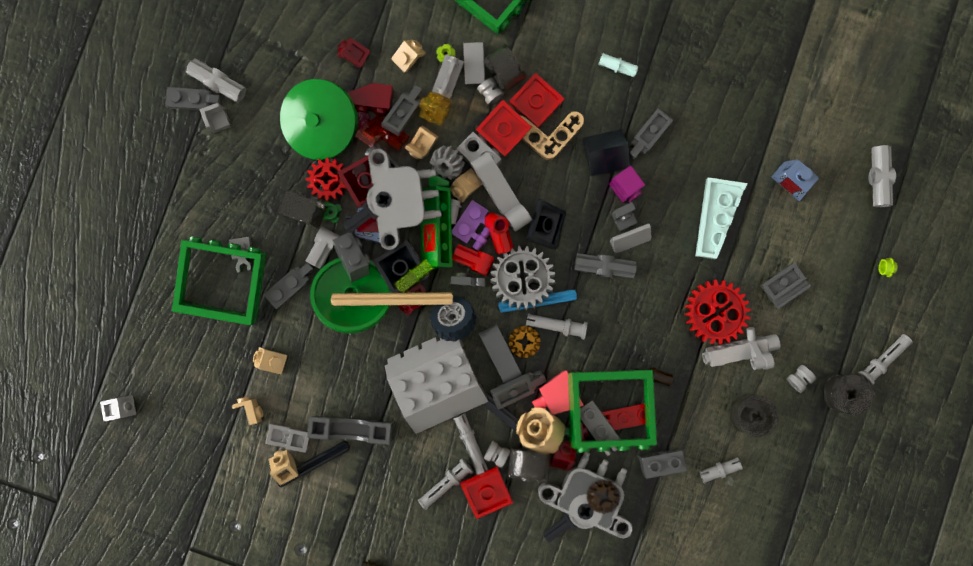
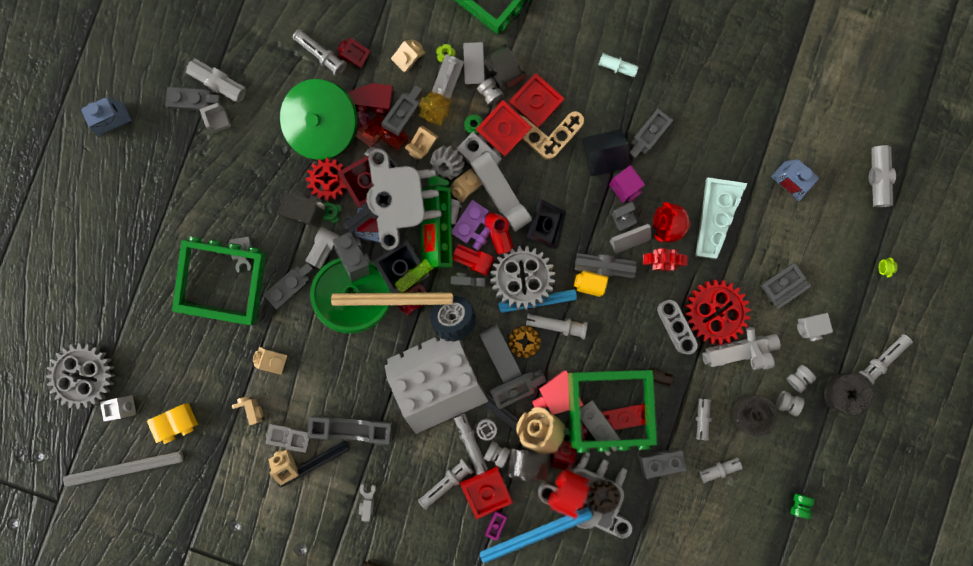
(76, 393): none -> light grey gear
(105, 115): none -> sand blue torso
(121, 469): none -> light grey axle
(172, 423): none -> yellow brick
(325, 56): none -> light grey pin
(366, 506): none -> light grey plate
(469, 119): none -> green plate
(489, 428): none -> light grey wheel
(496, 525): none -> magenta piece
(535, 535): none -> dark azure axle
(569, 493): none -> red brick
(591, 283): none -> yellow brick
(665, 259): none -> red gear
(671, 223): none -> red cylinder
(685, 332): none -> light grey beam
(703, 419): none -> light grey pin
(789, 403): none -> light grey wheel
(800, 510): none -> green wheel
(814, 326): none -> light grey brick

